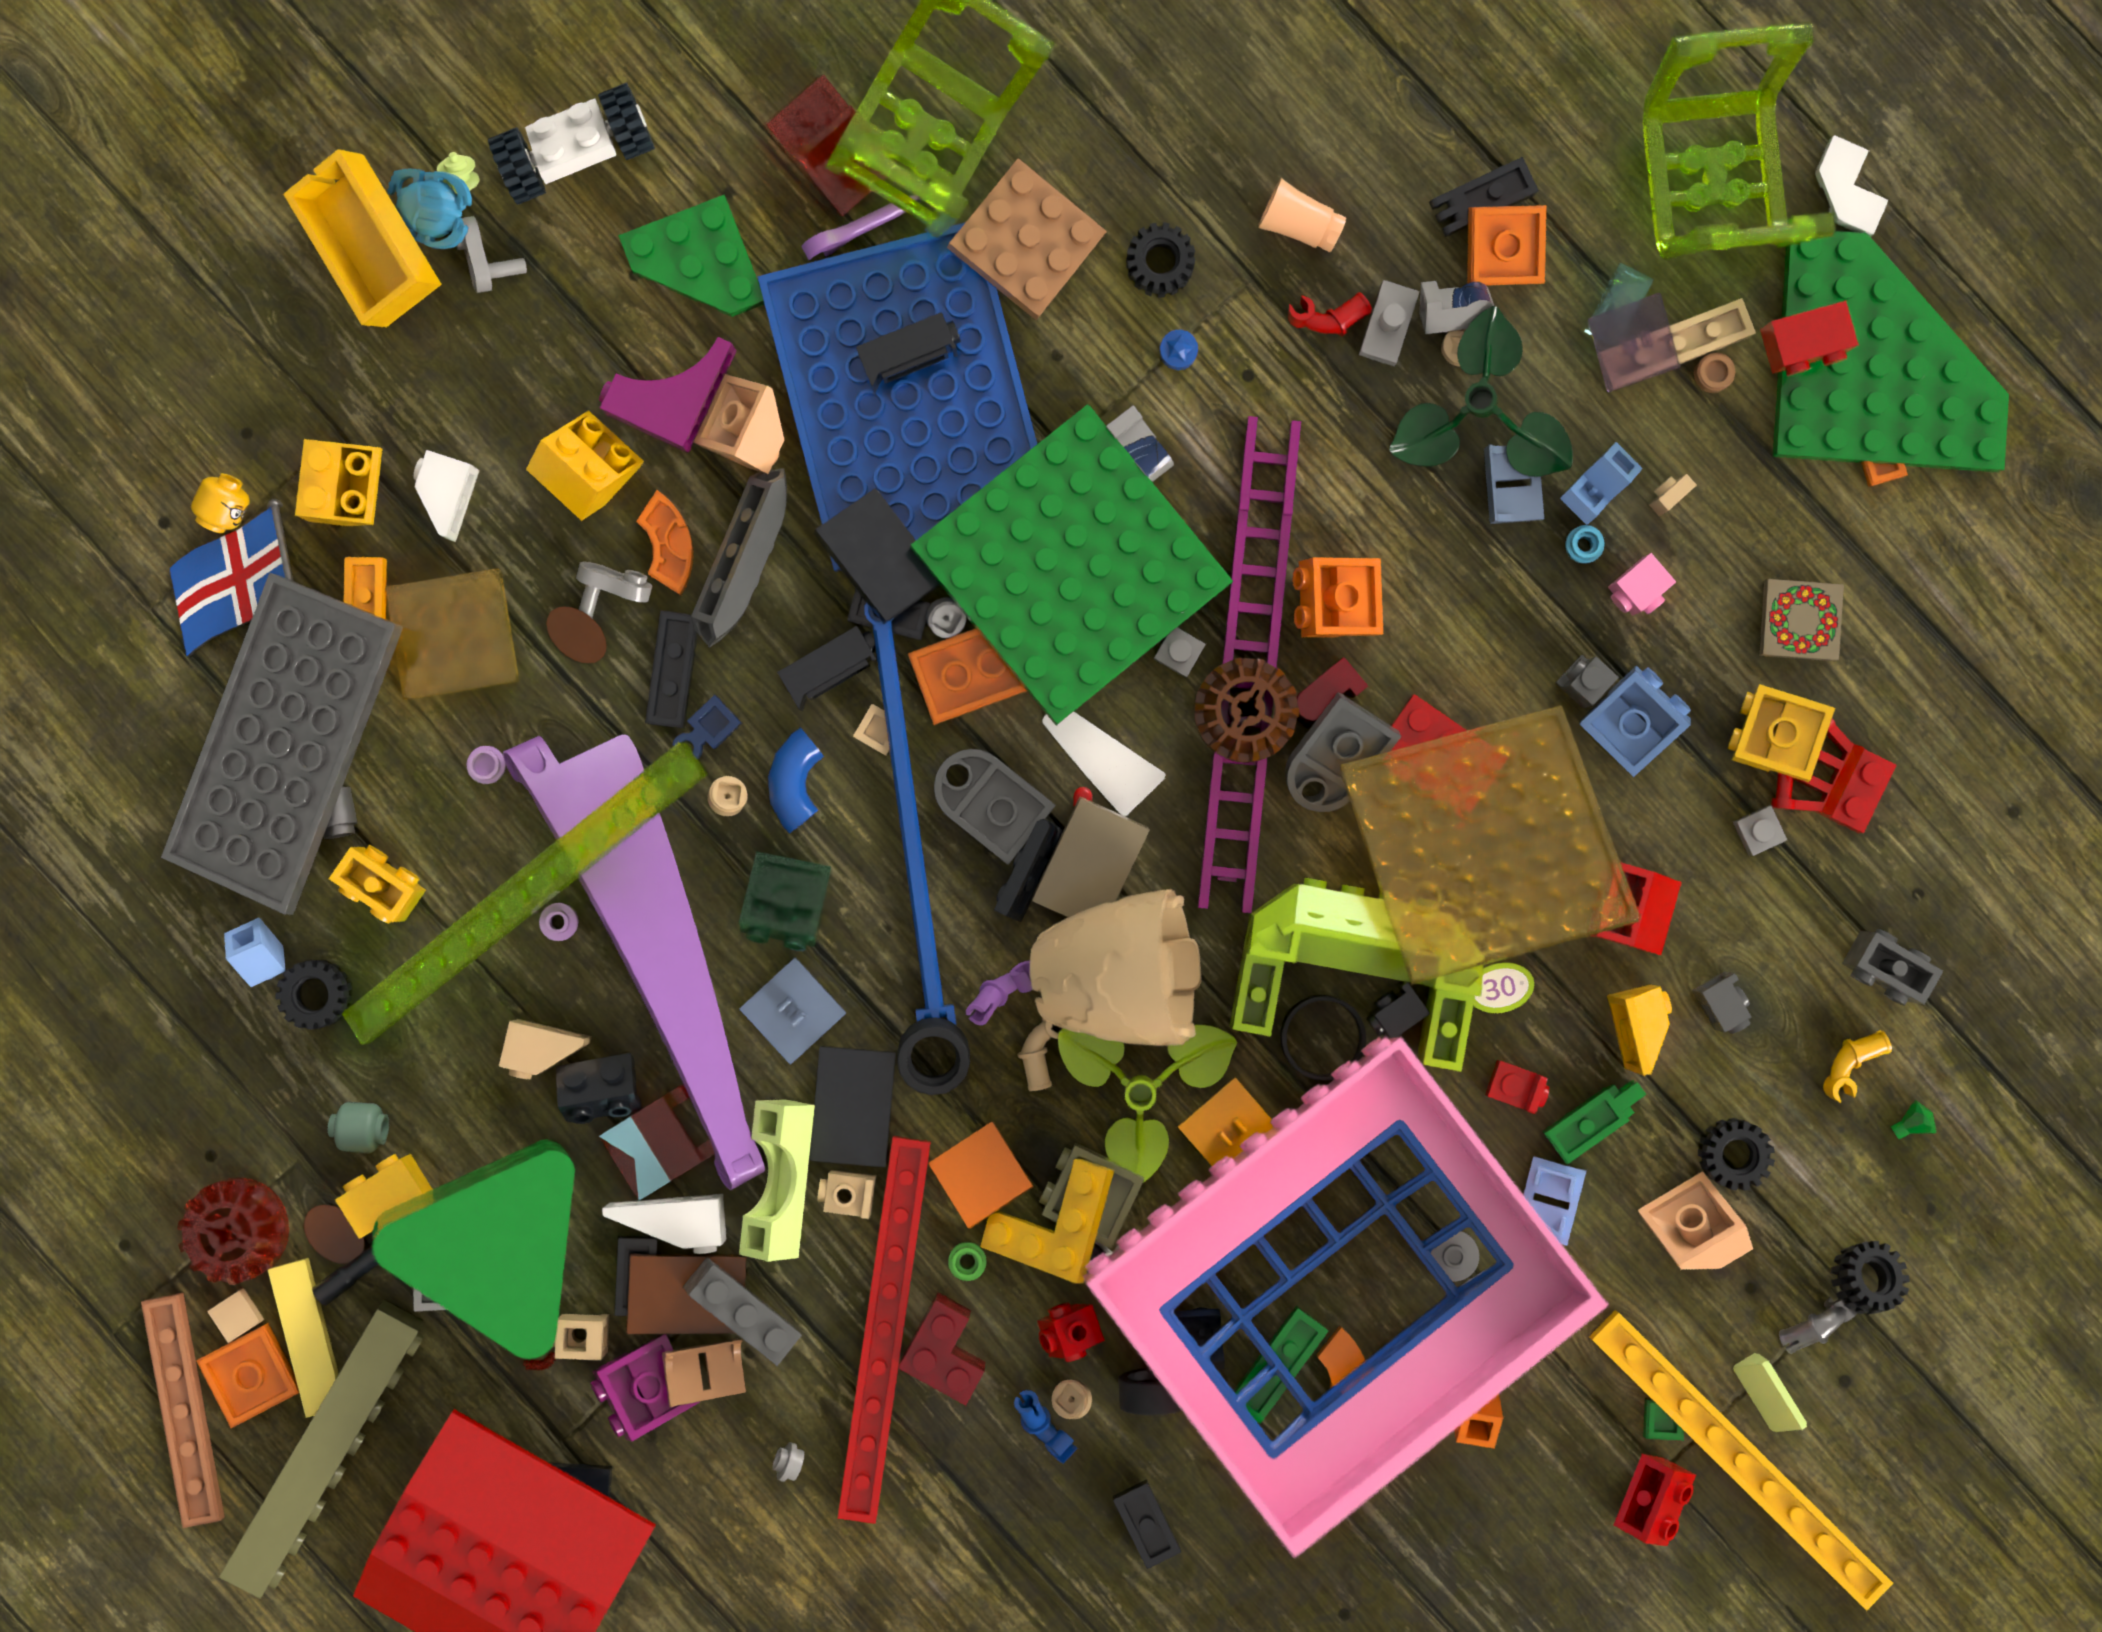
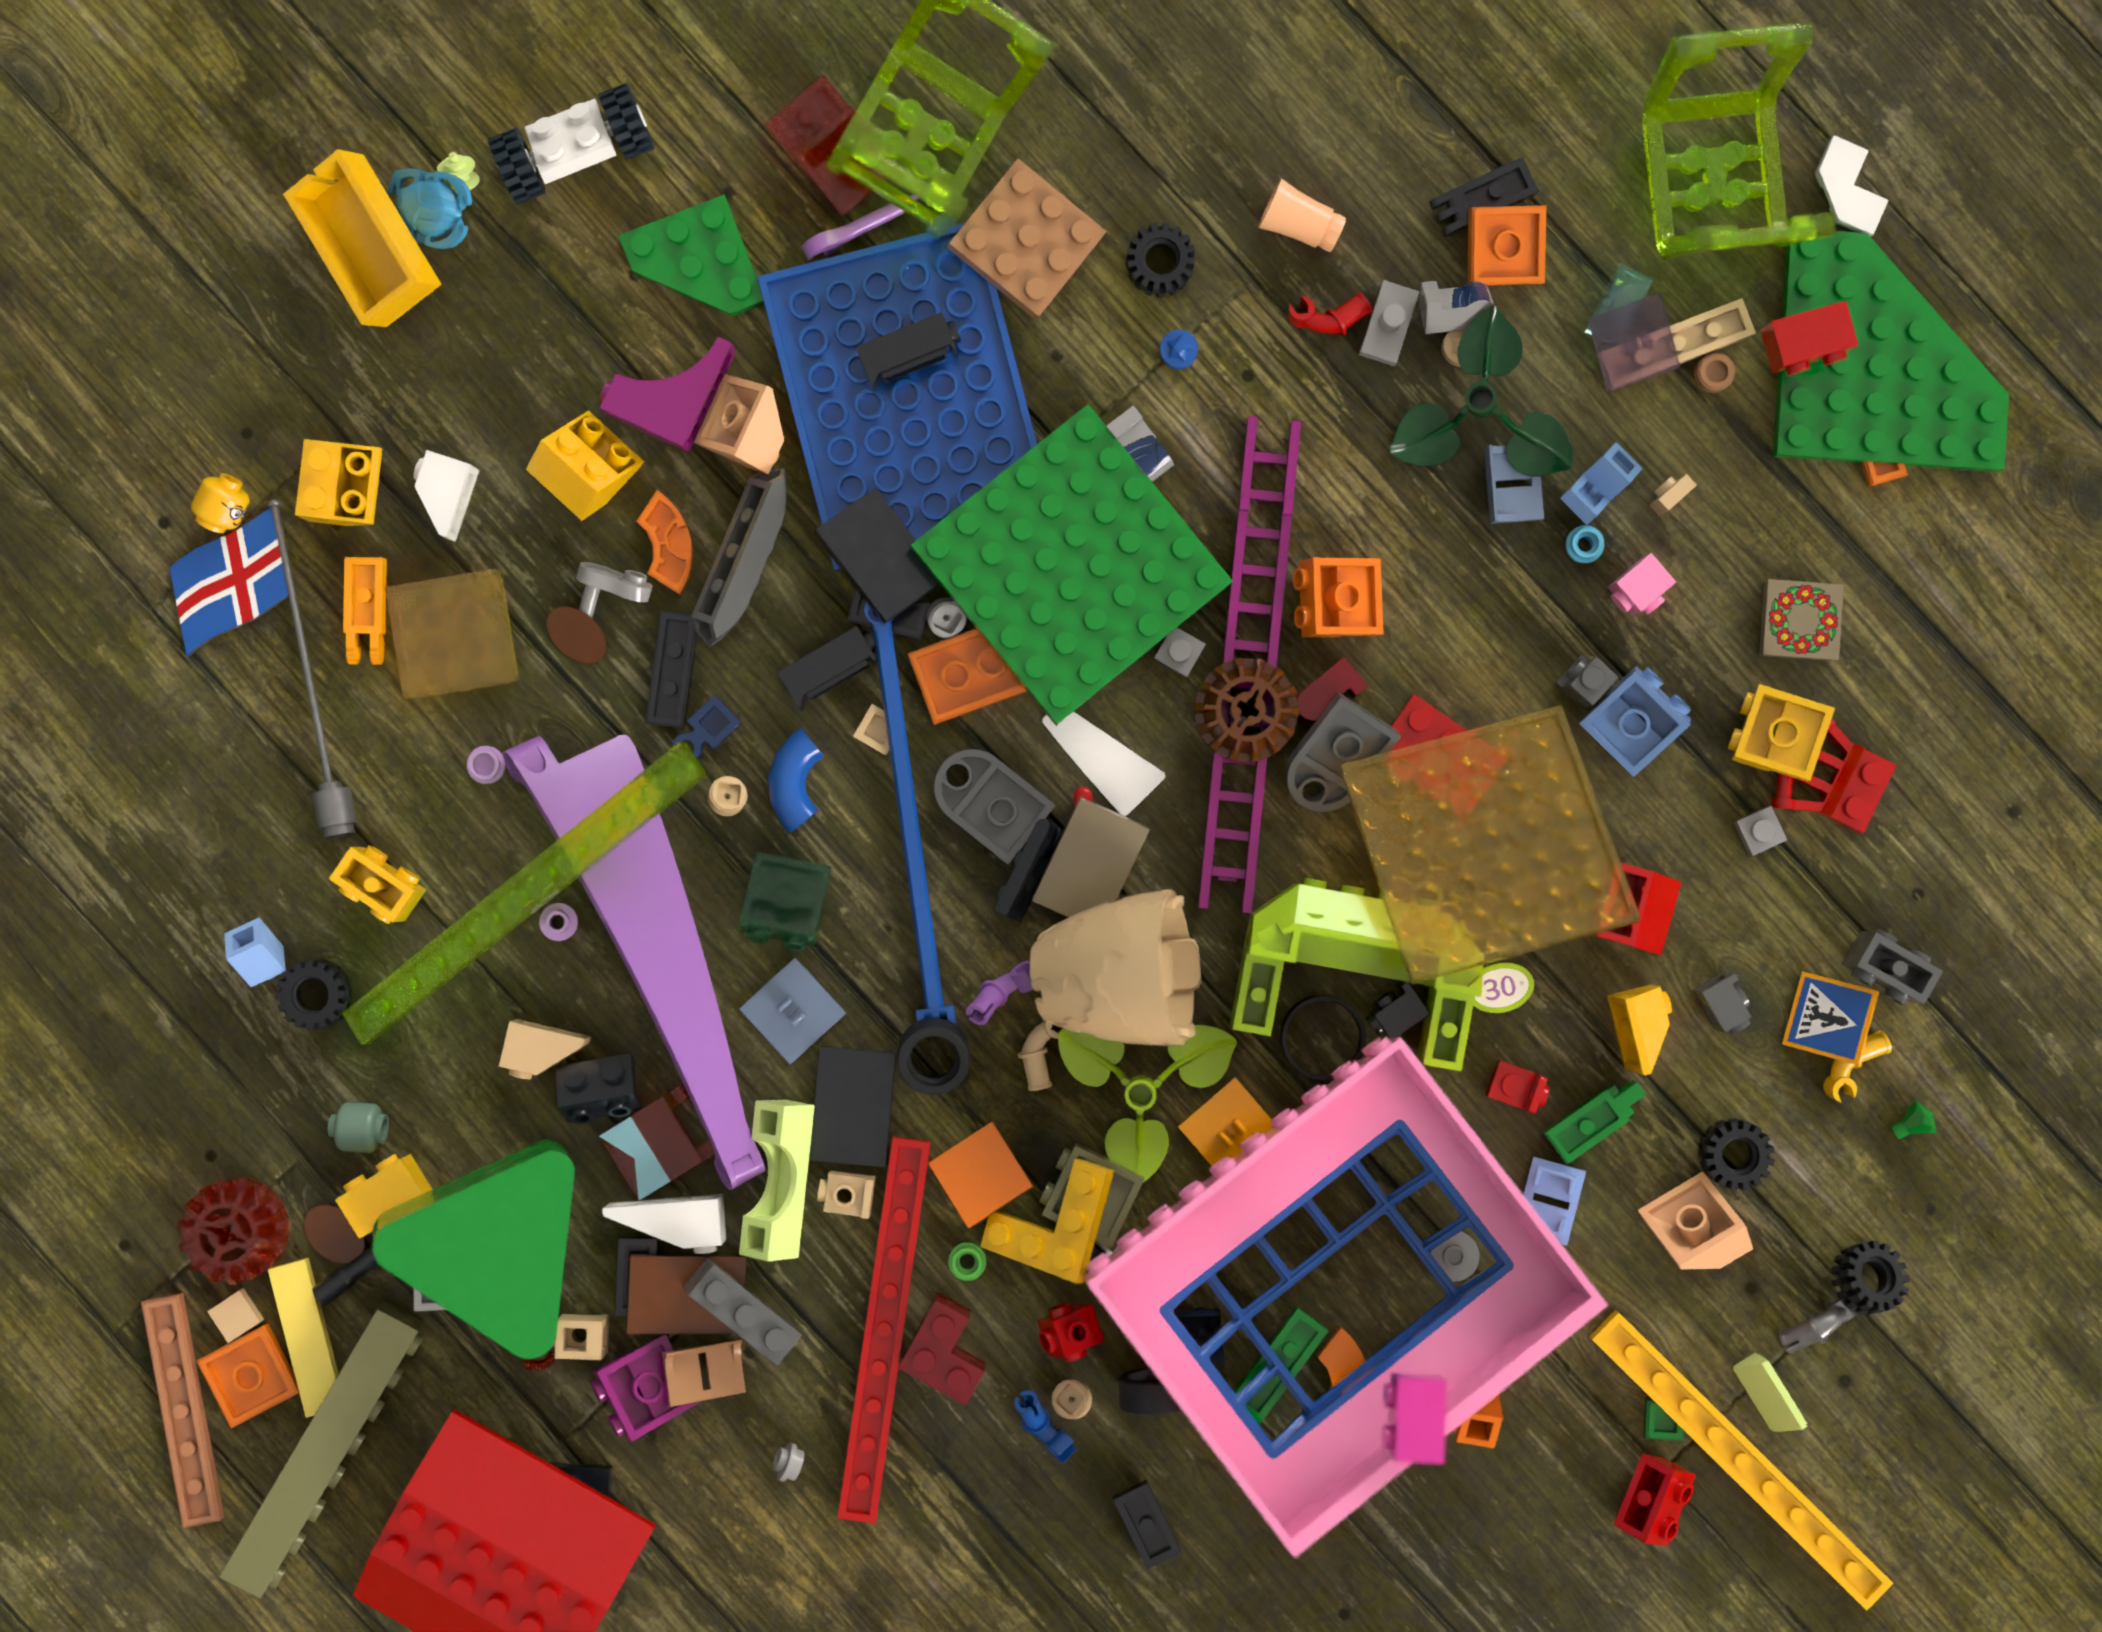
(281, 743): flat silver plate -> none
(479, 269): light grey piece -> none
(1415, 1418): none -> dark pink brick
(1830, 1018): none -> piece

